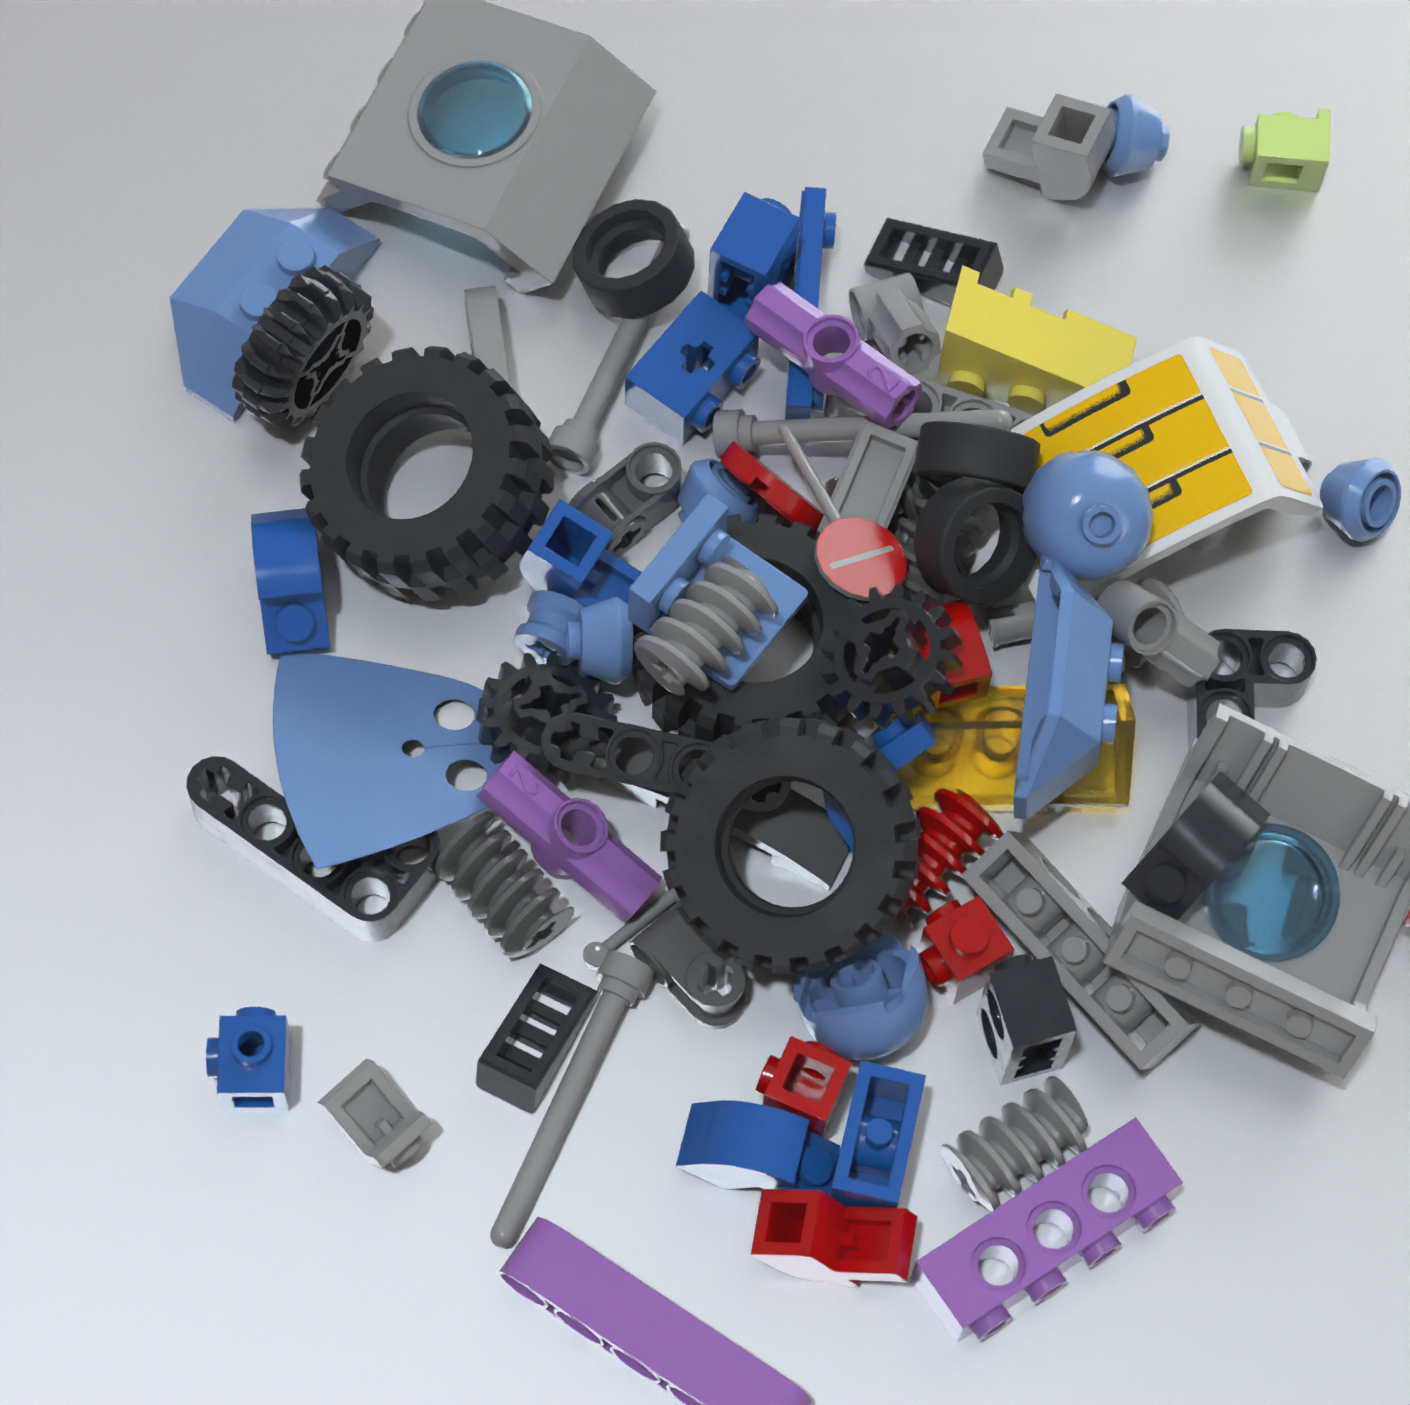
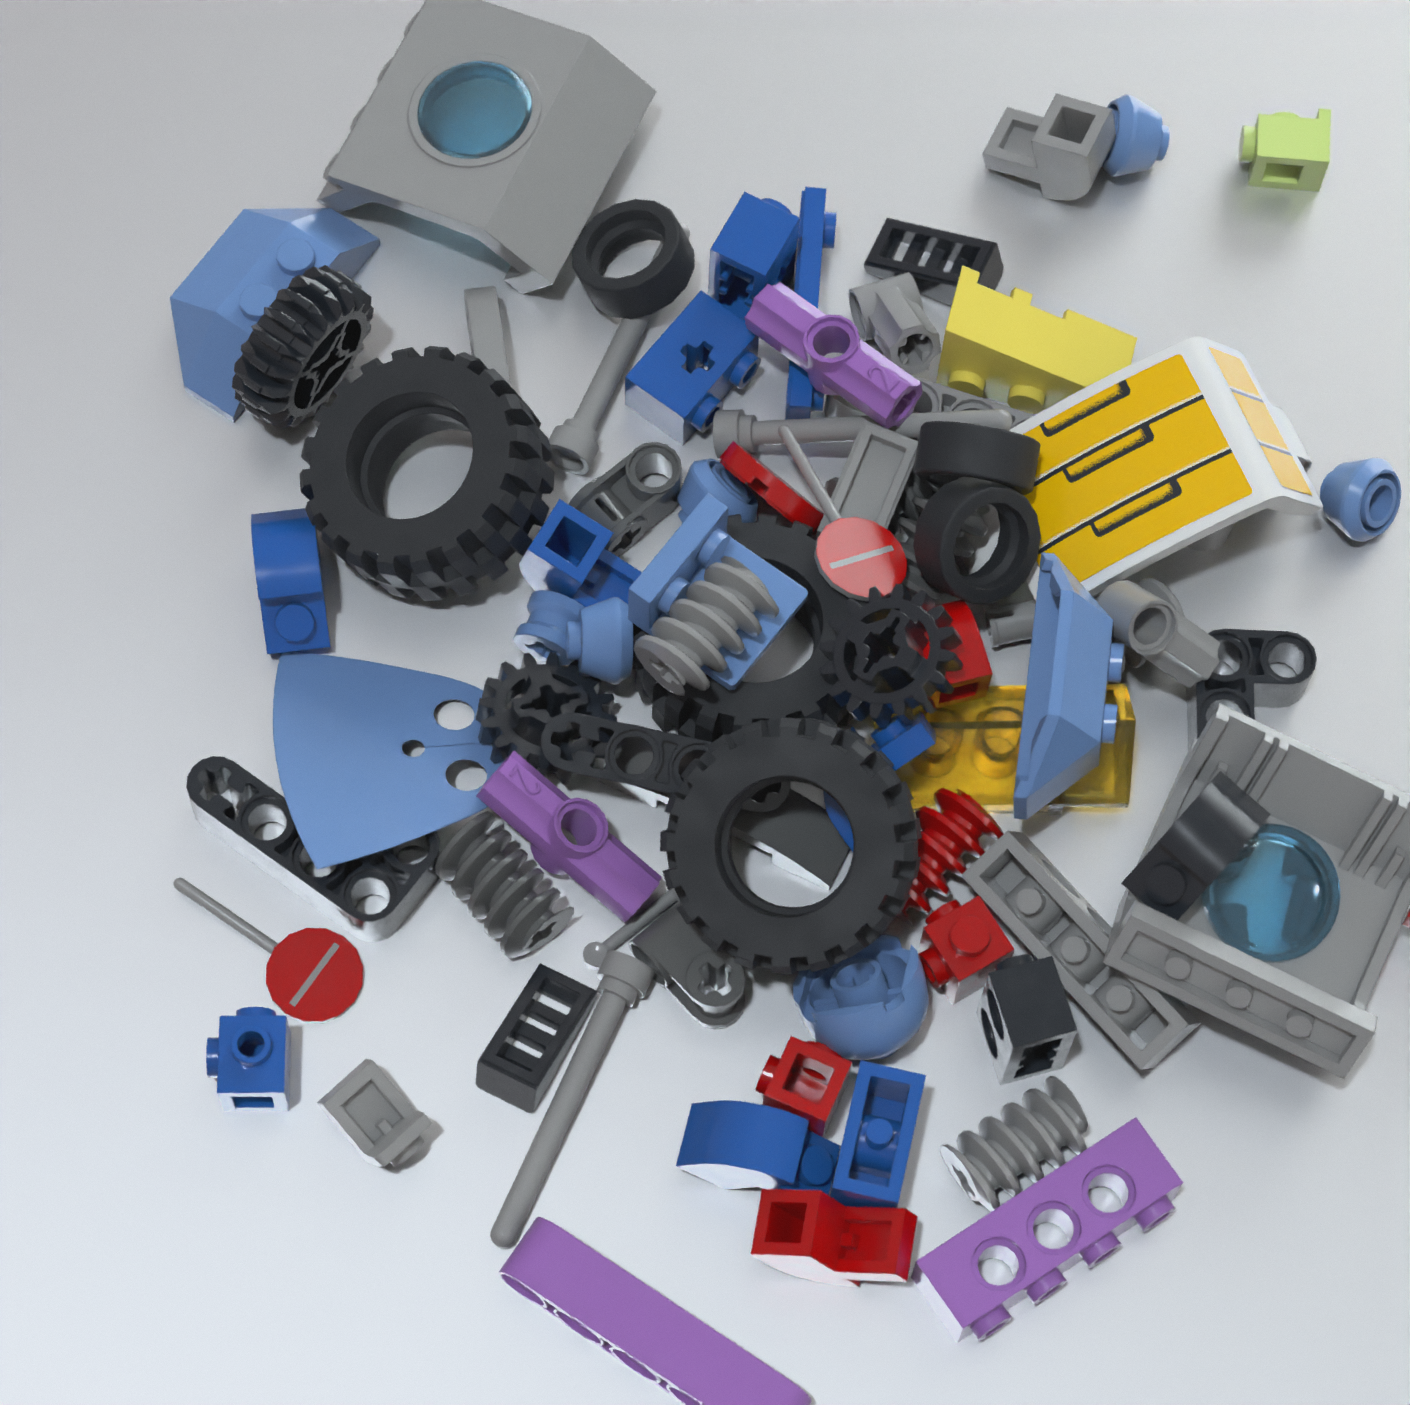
(309, 973): none -> red piece
(1087, 513): medium blue cylinder -> none

